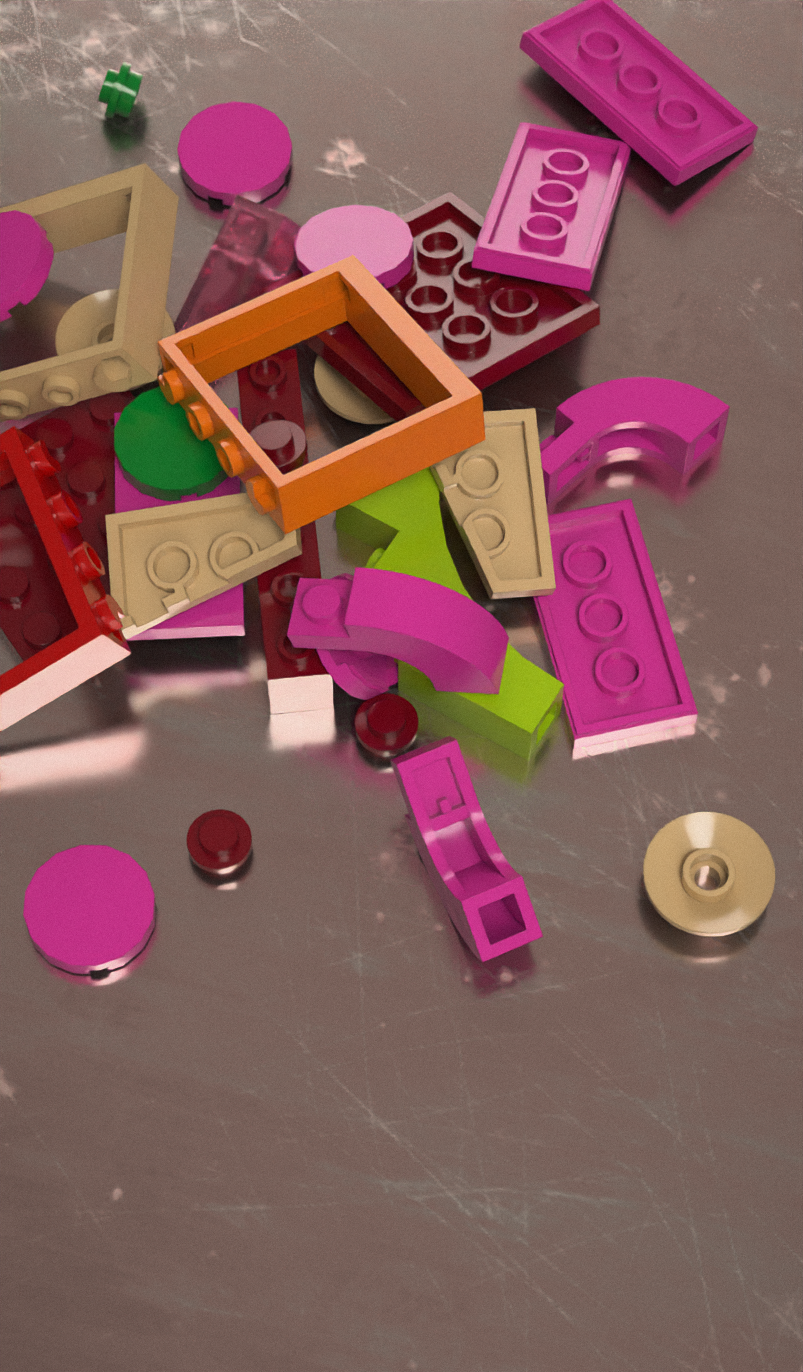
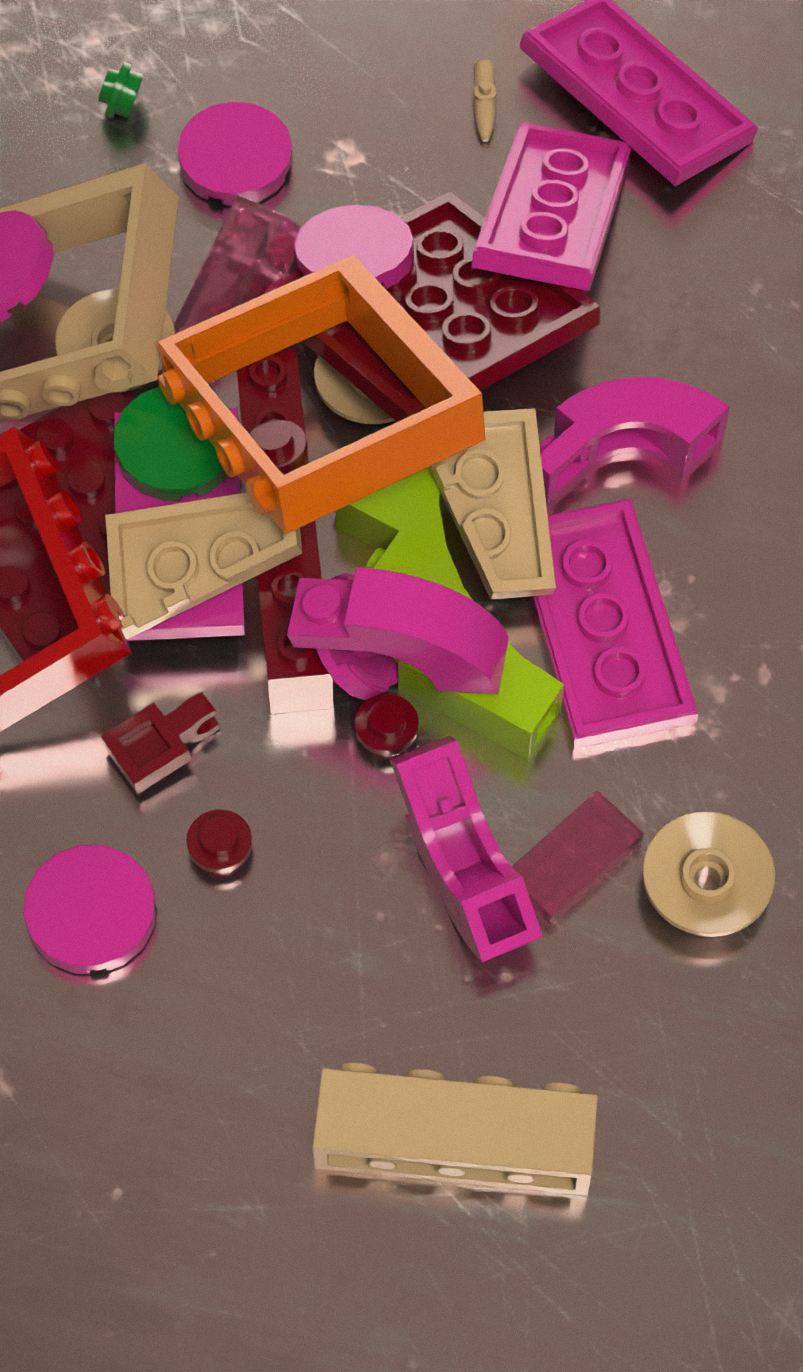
(154, 744): none -> dark red plate
(455, 1129): none -> tan brick
(484, 98): none -> tan helmet
(576, 855): none -> clear pink tile

